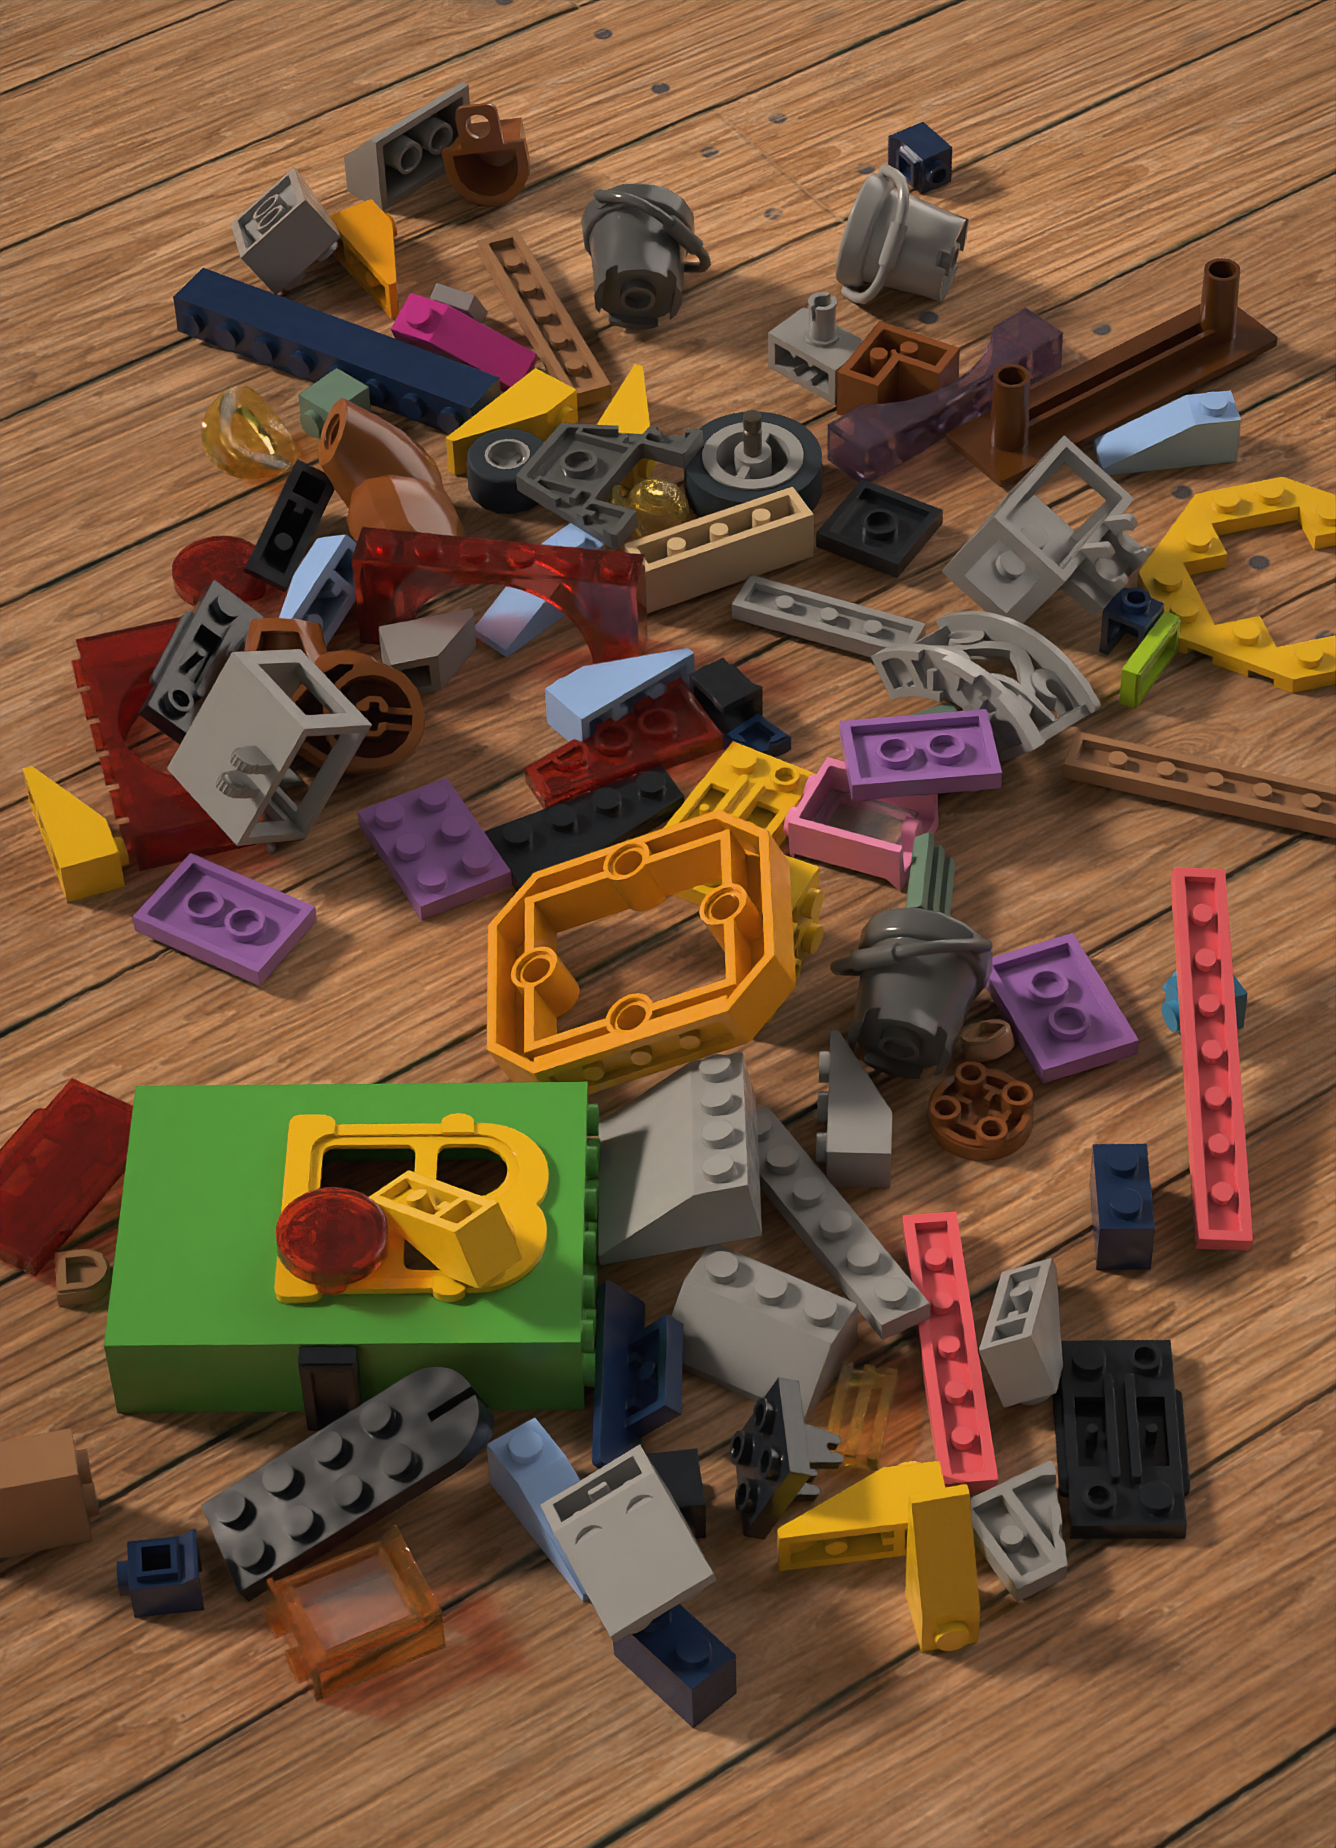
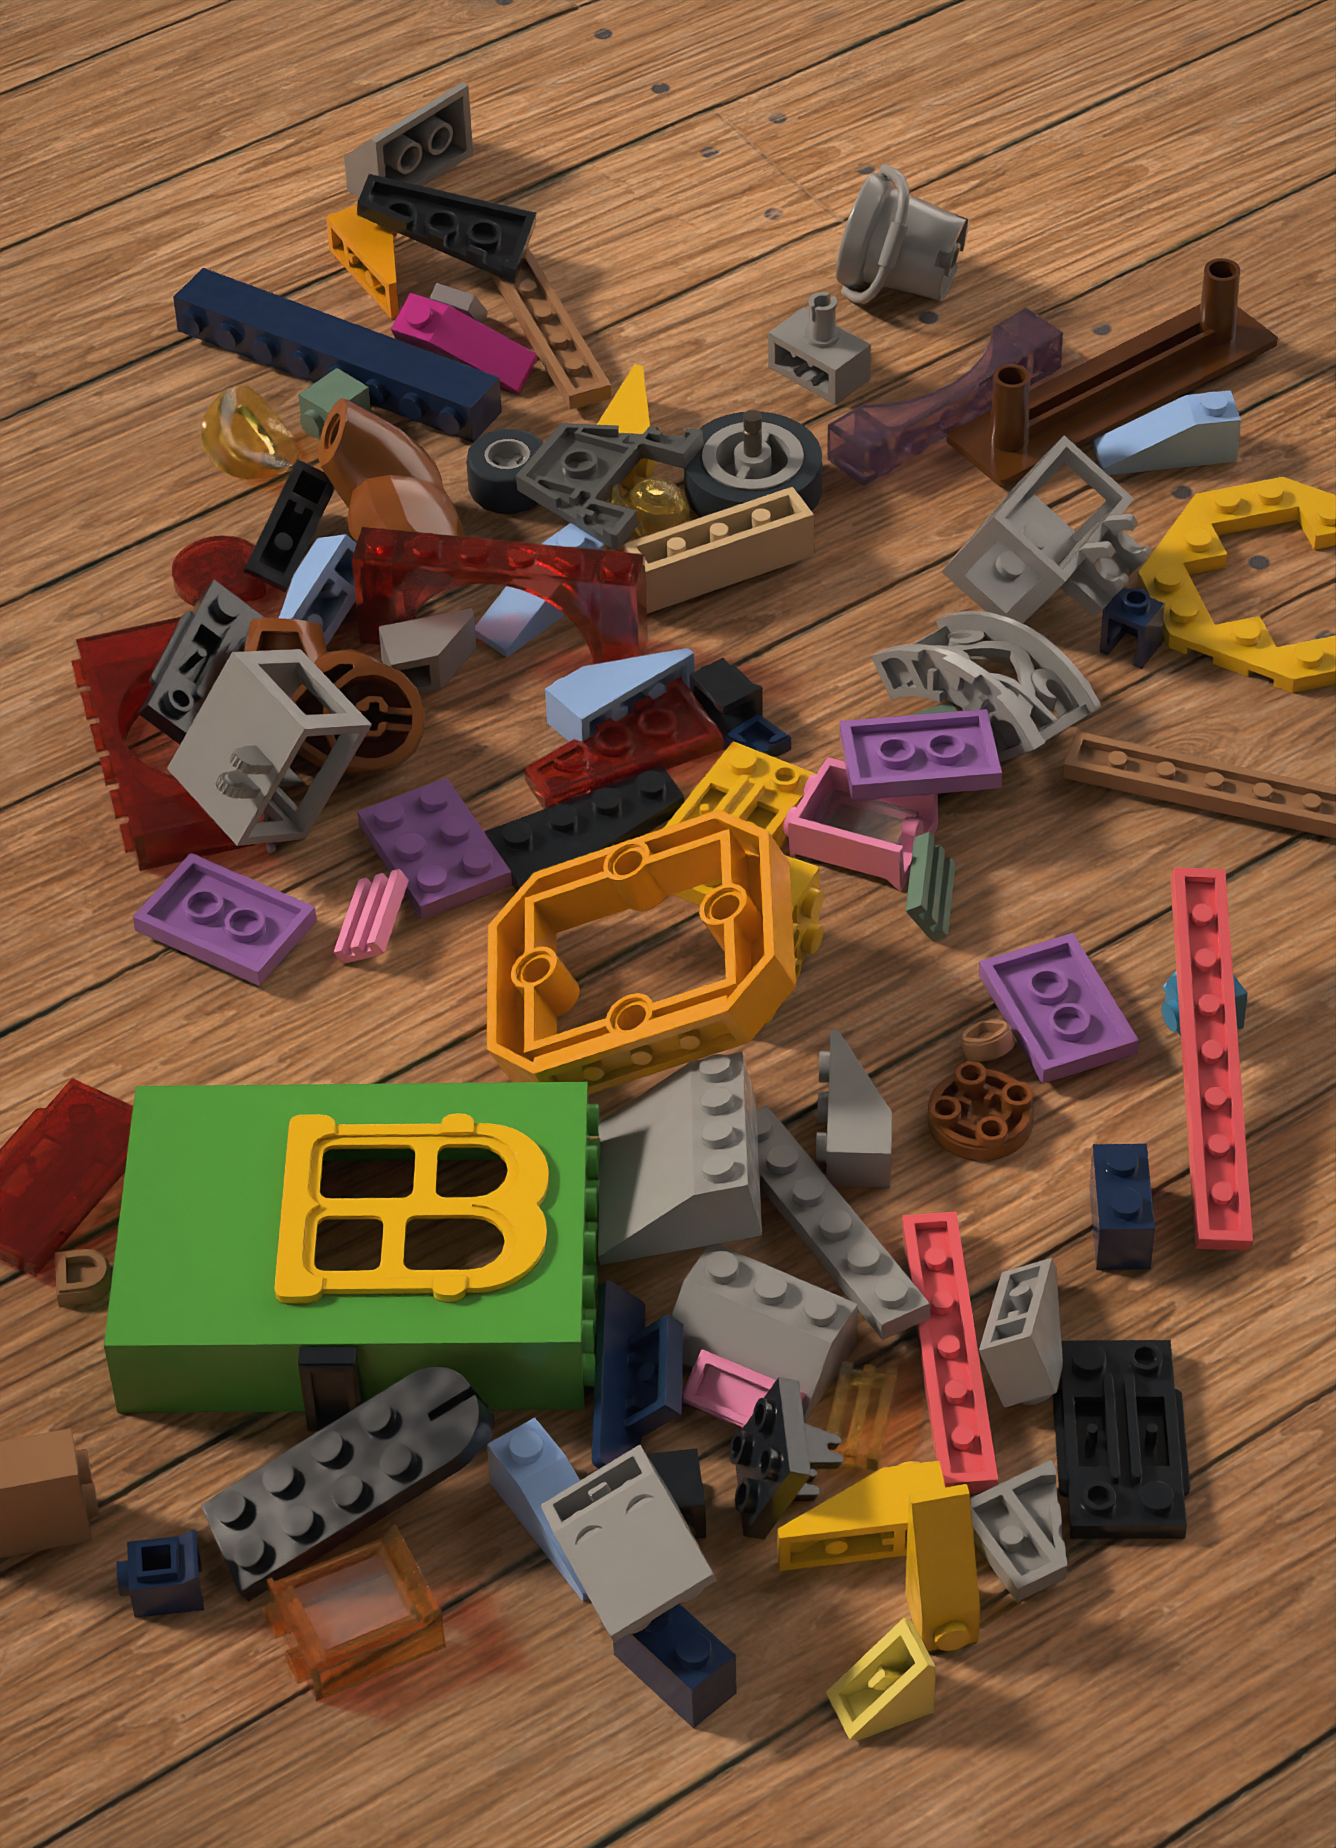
(76, 839): yellow slope -> none
(285, 233): light grey slope -> none
(332, 1238): clear red tile -> none
(371, 917): none -> bright pink tile
(450, 1227): yellow slope -> none
(457, 225): none -> black wing
(487, 158): dark orange container -> none
(531, 405): yellow slope -> none
(639, 252): dark grey piece -> none
(725, 1389): none -> bright pink tile
(822, 618): light grey plate -> none
(879, 528): black plate -> none
(886, 1685): none -> light yellow slope
(895, 368): dark orange brick -> none
(914, 988): dark grey piece -> none
(921, 157): dark blue window -> none
(1149, 660): lime tile -> none

